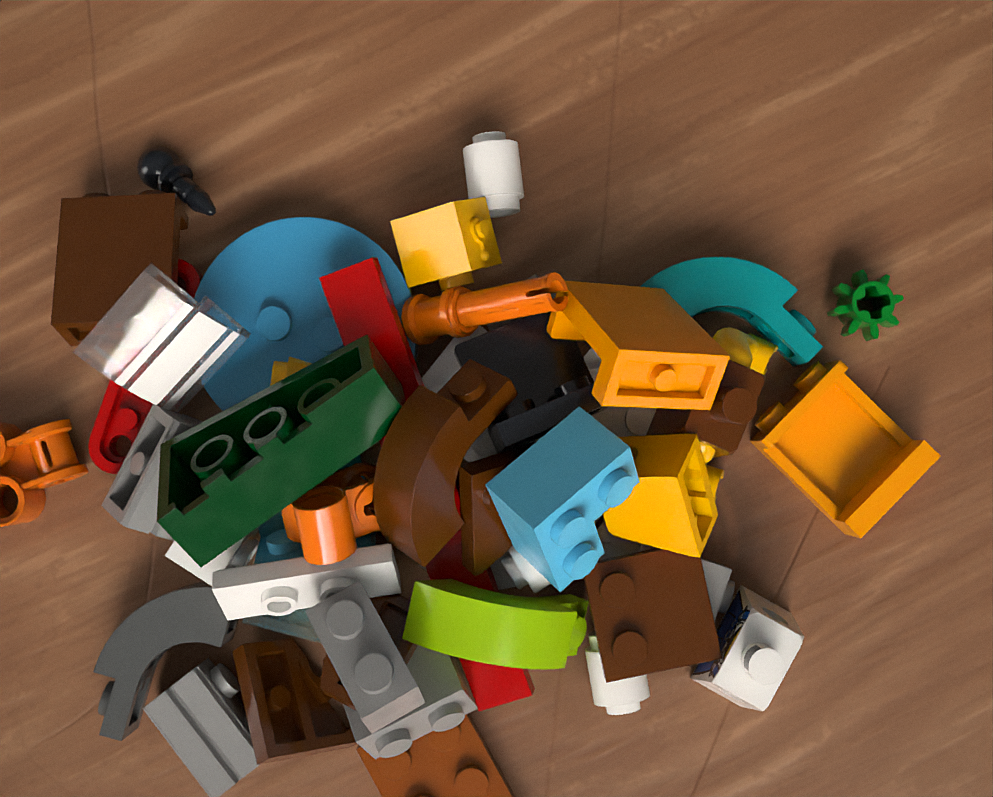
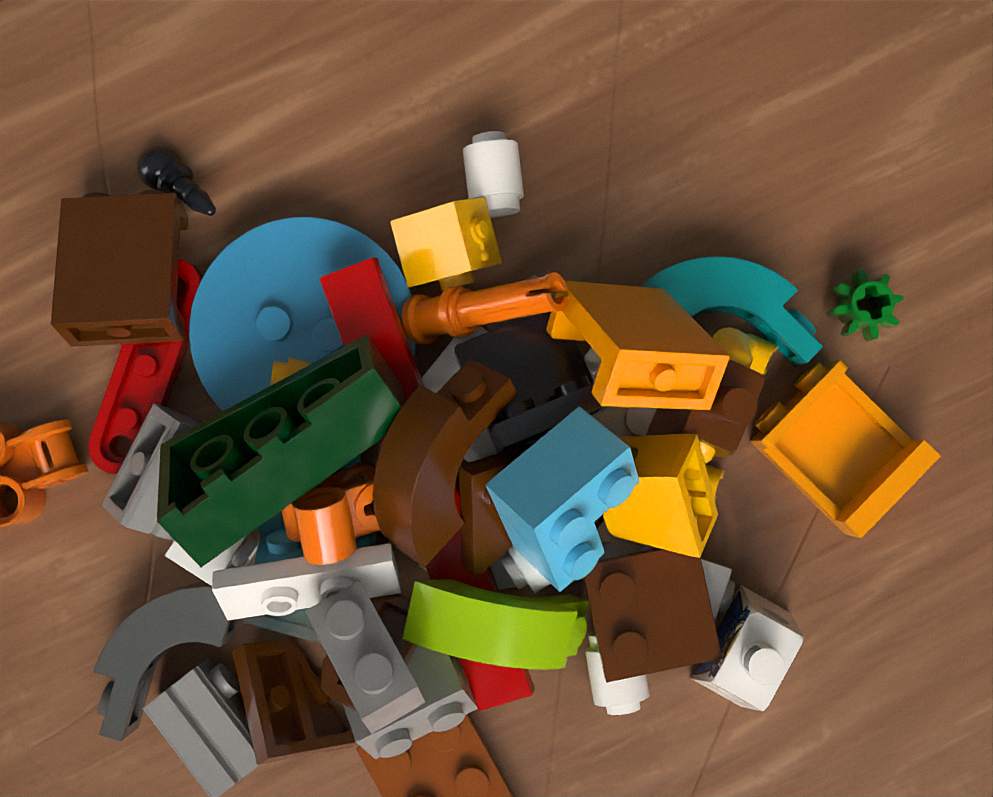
(161, 341): clear slope -> none

